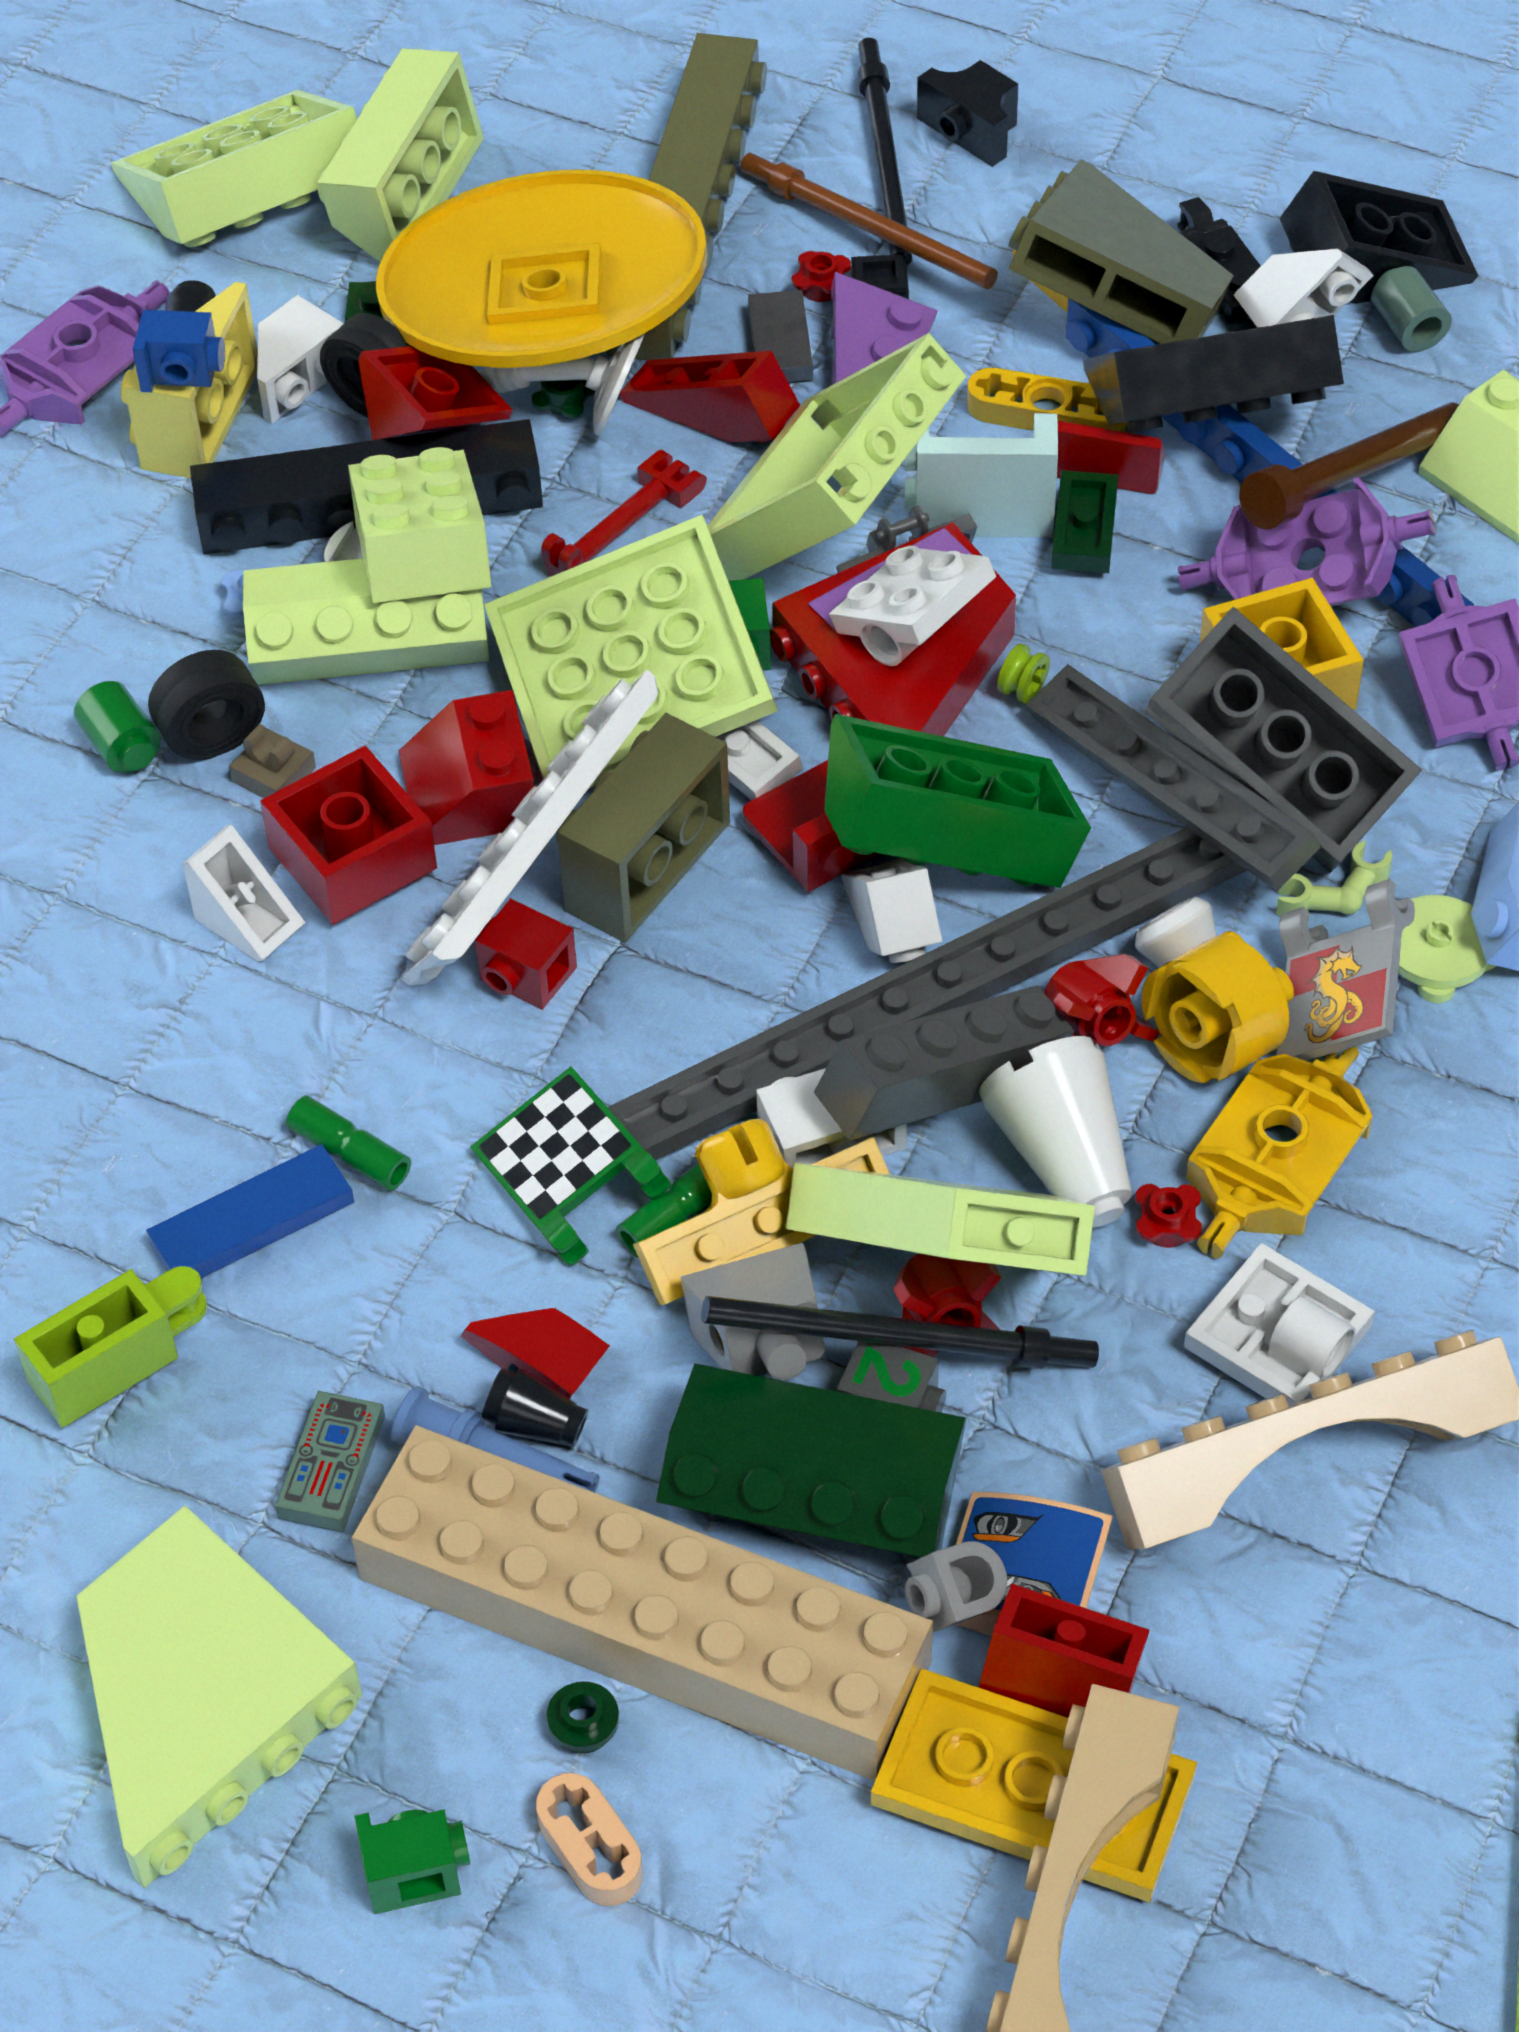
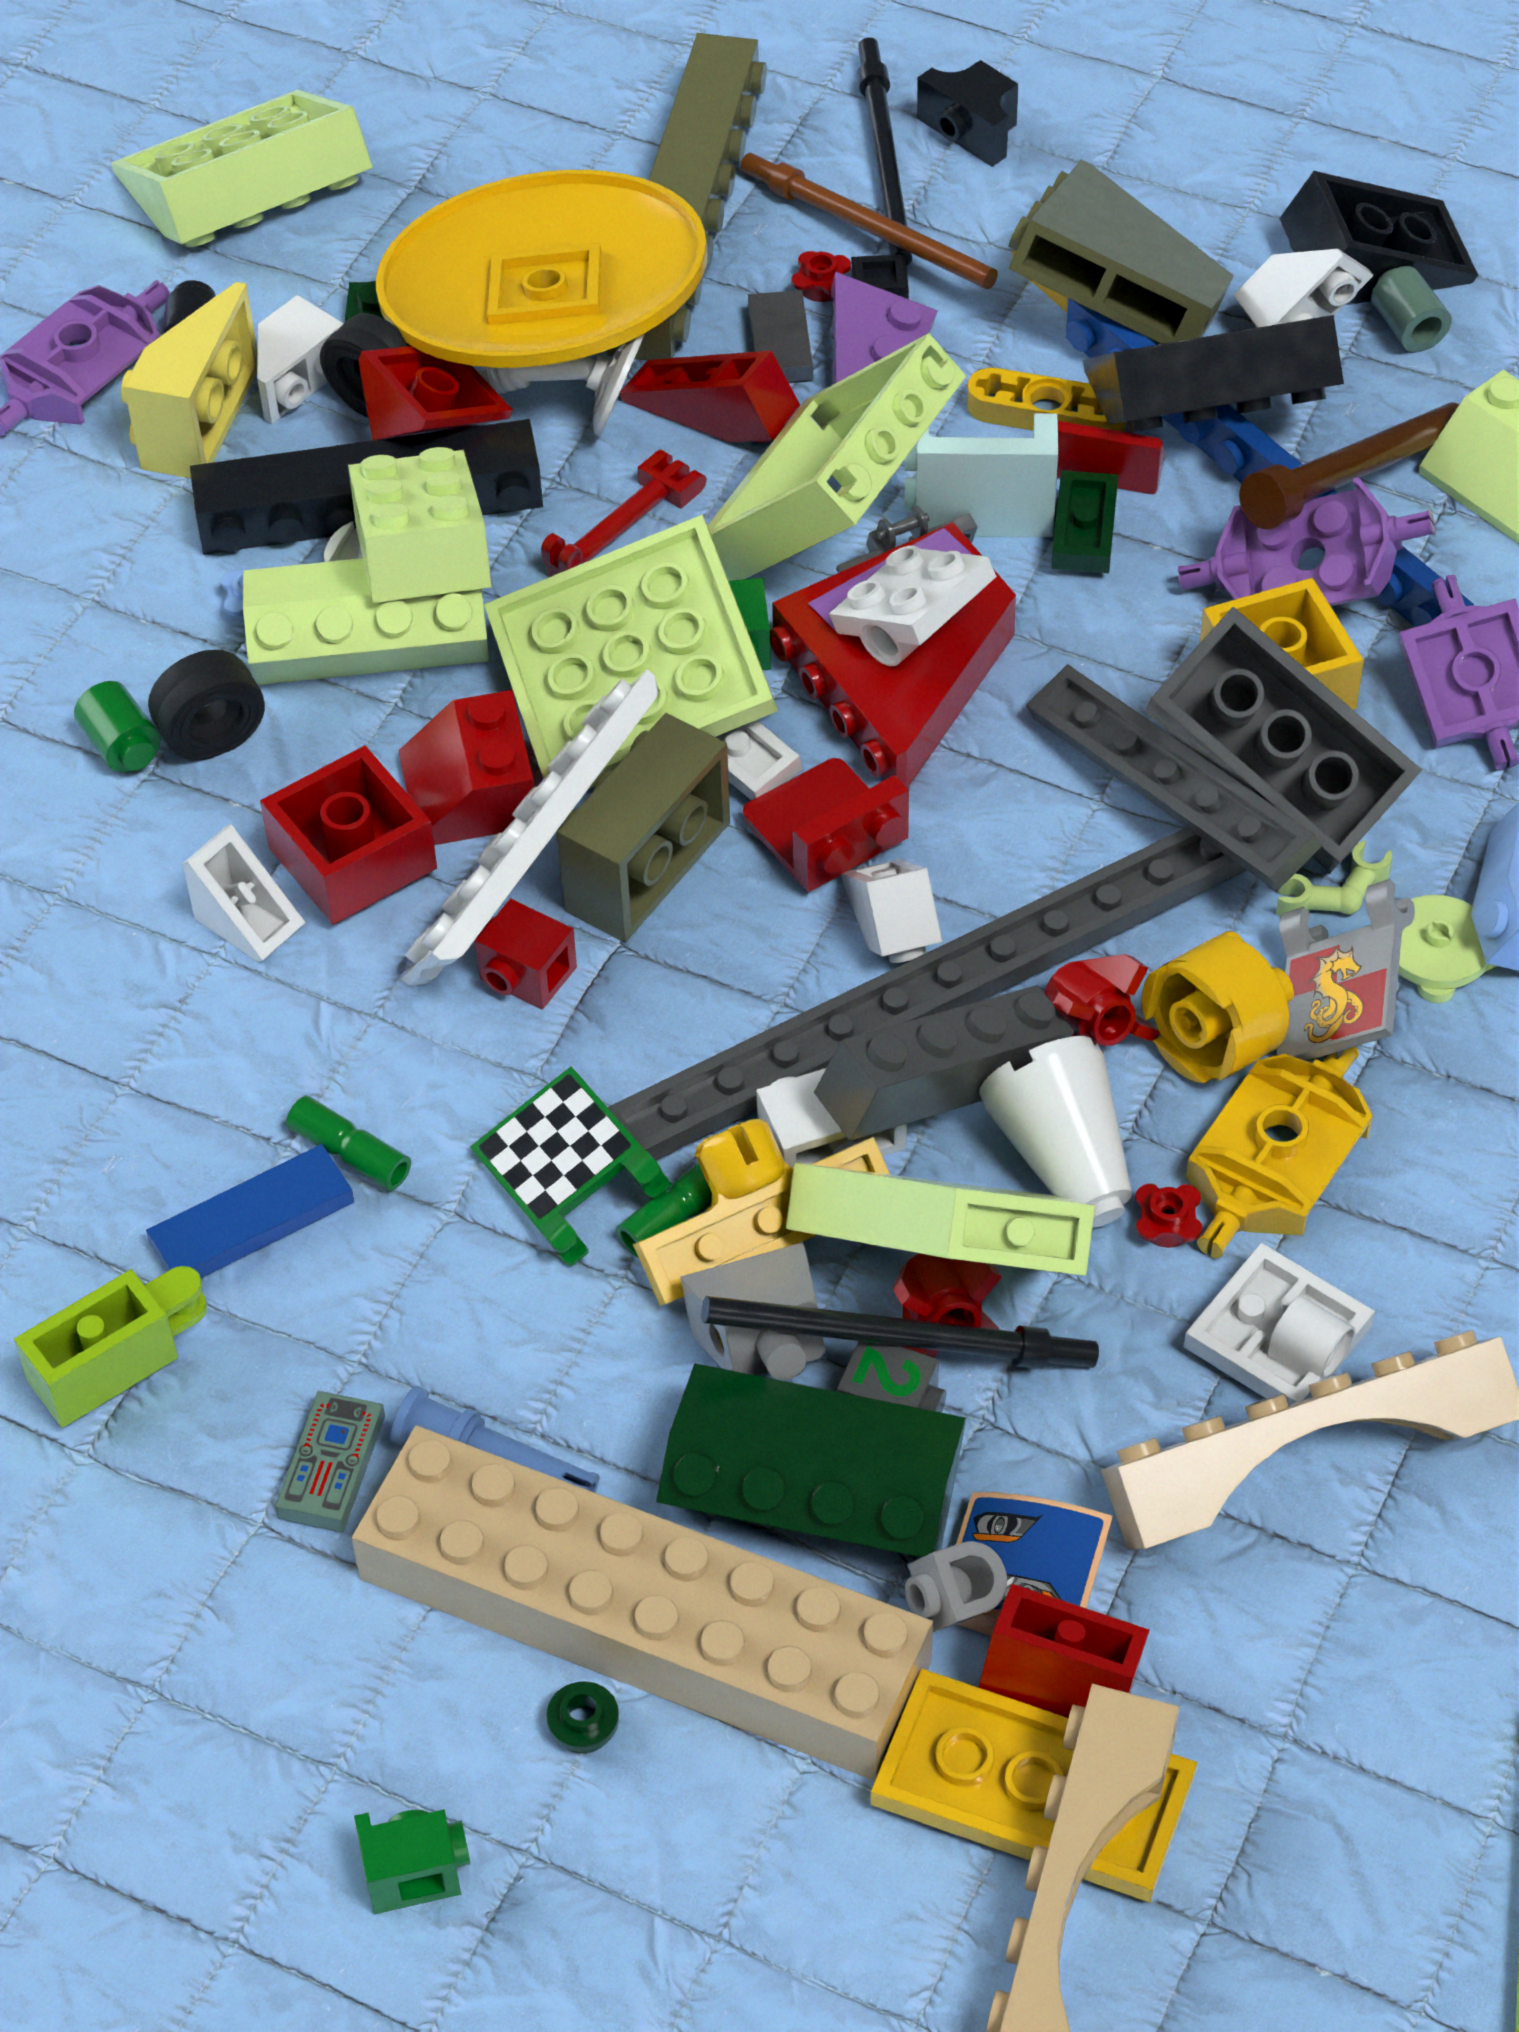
(177, 349): blue brick -> none
(201, 1687): yellowish green slope -> none
(270, 762): dark tan tile -> none
(402, 150): yellowish green slope -> none
(532, 1409): black cone -> none
(540, 1343): red slope -> none
(562, 397): dark green plate -> none
(576, 1847): light nougat beam -> none
(951, 803): green slope -> none
(1023, 673): lime bush -> none
(1176, 931): white cone -> none
(1221, 245): black hinge -> none

